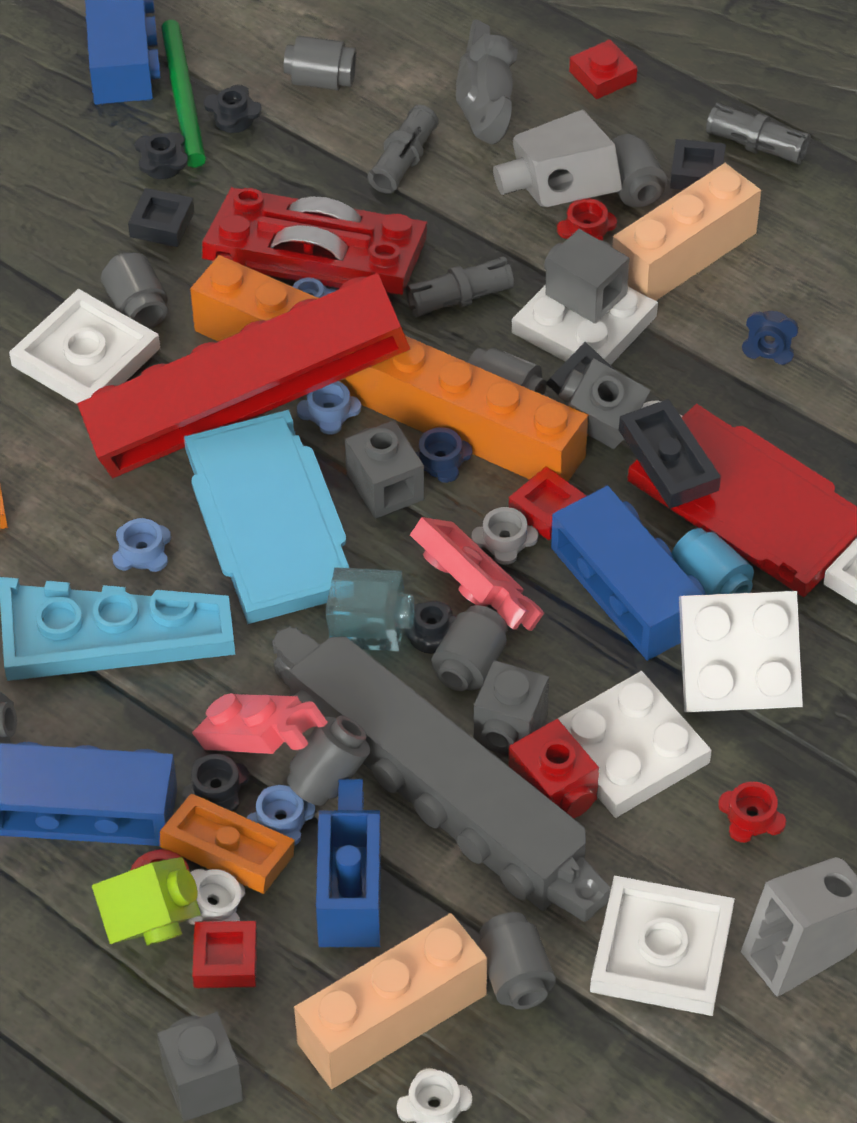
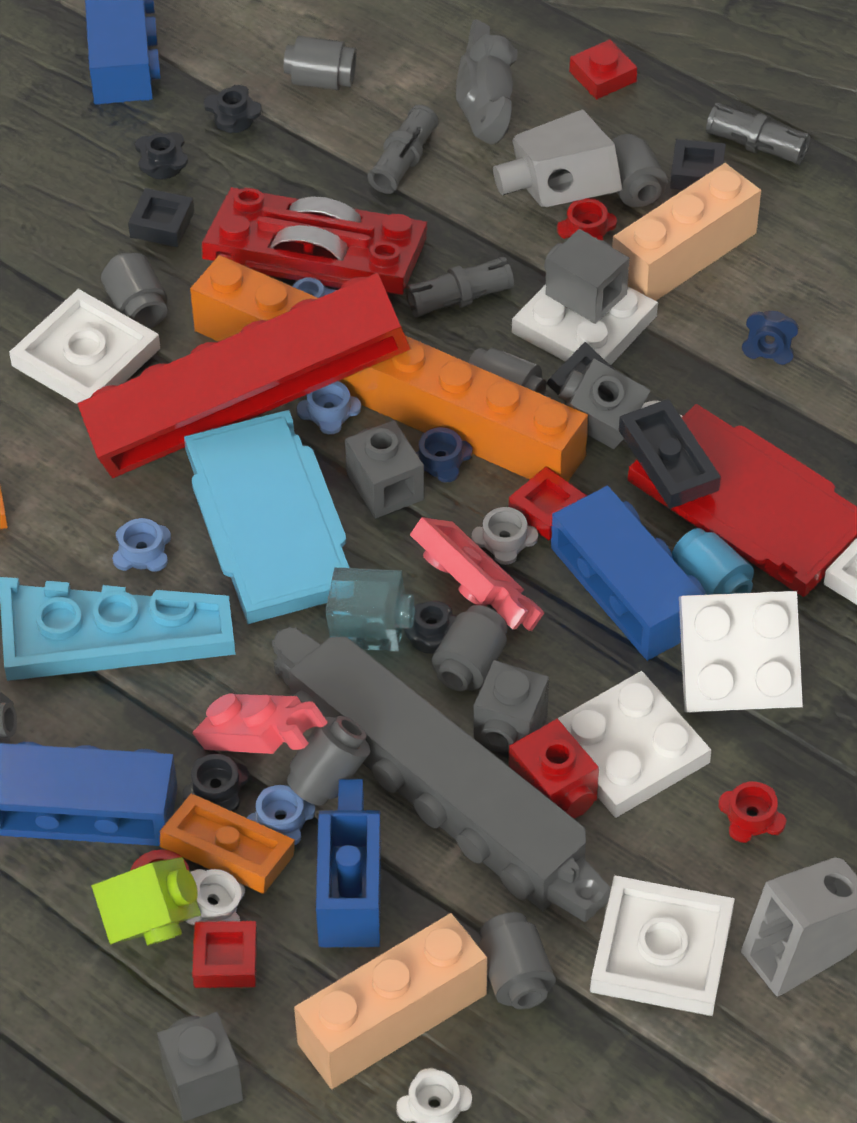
(183, 93): green bar -> none

